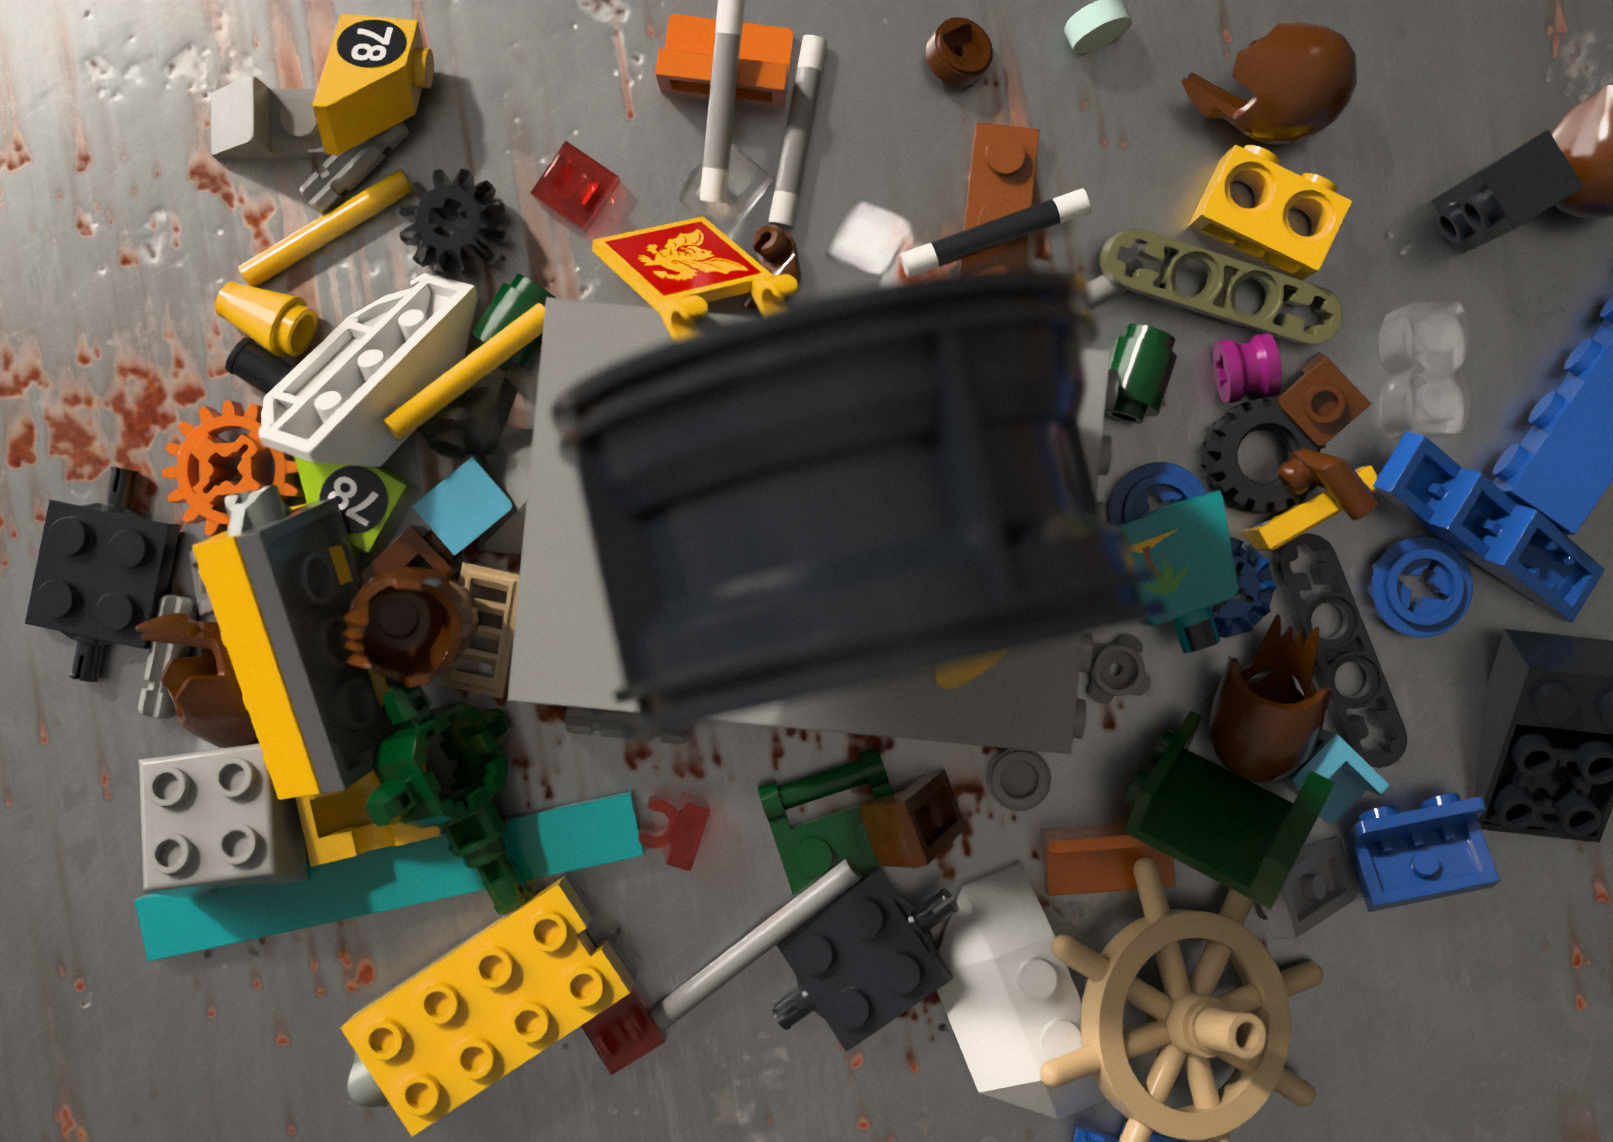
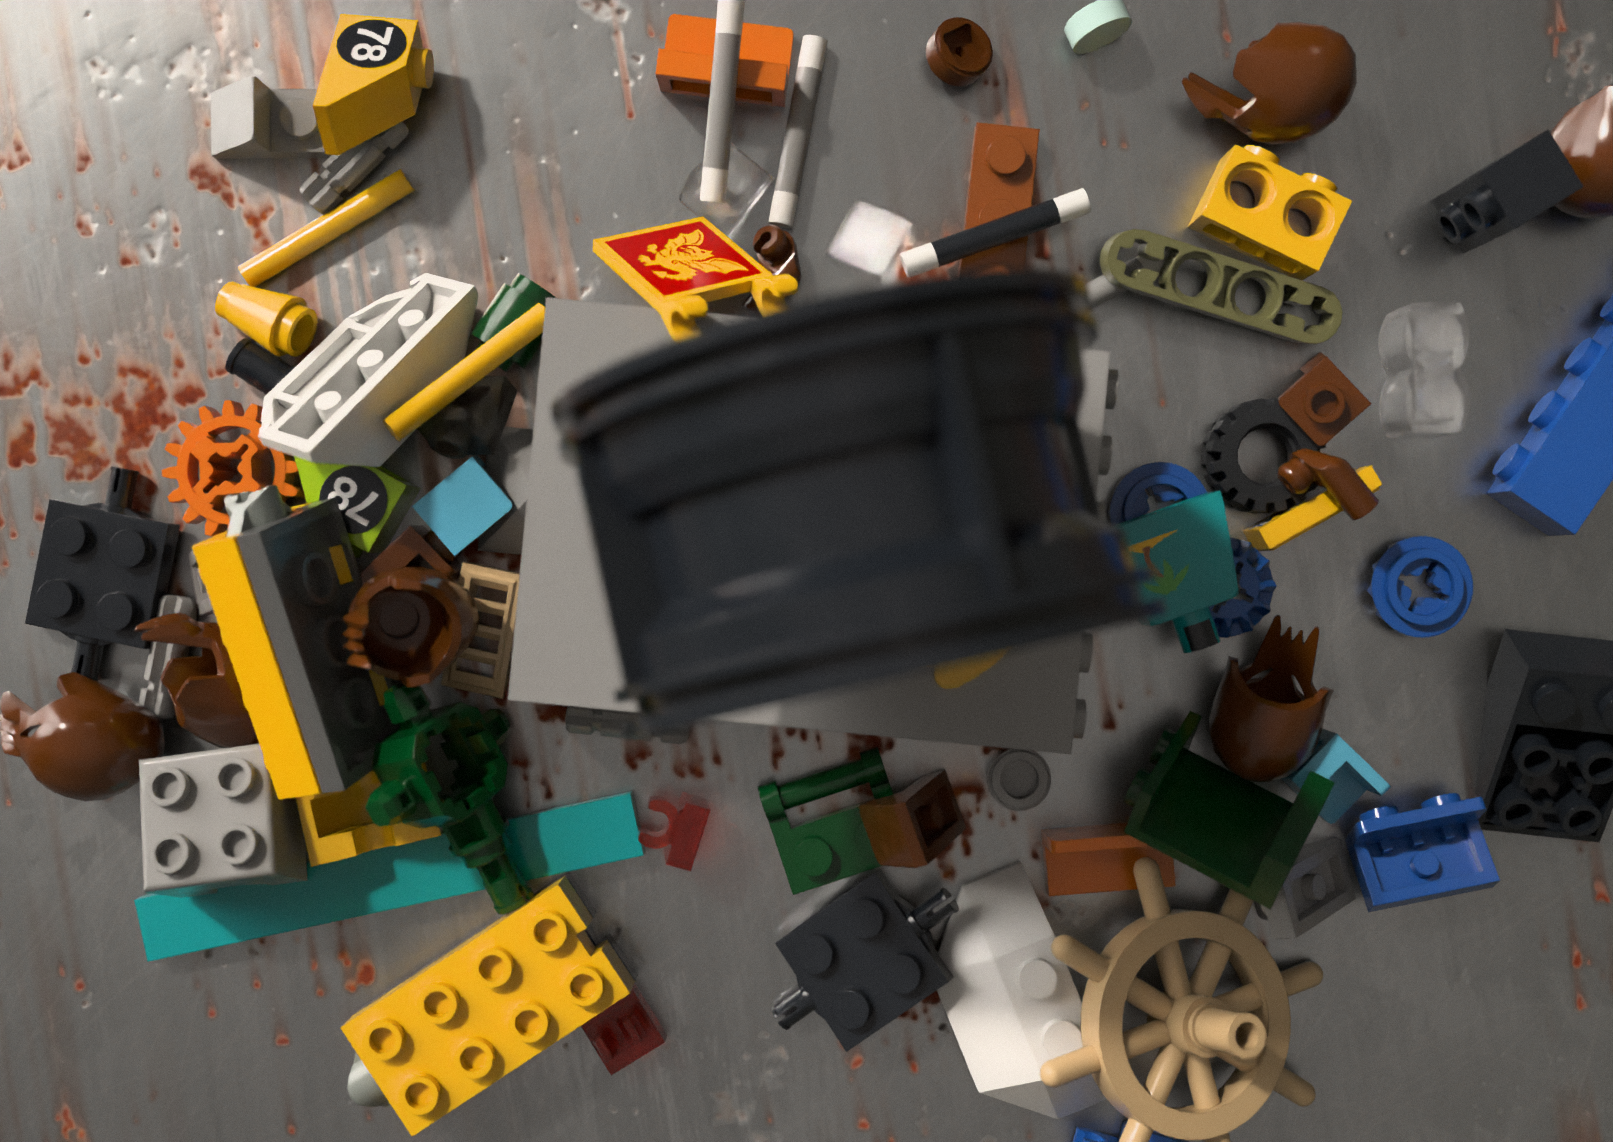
(85, 740): none -> reddish brown helmet
(444, 204): black gear -> none
(575, 186): clear red tile -> none
(755, 944): light grey bar -> none
(1132, 676): light grey plate -> none
(1144, 371): dark green brick -> none
(1247, 368): magenta wheel -> none
(1348, 645): black beam -> none
(1489, 526): blue slope -> none

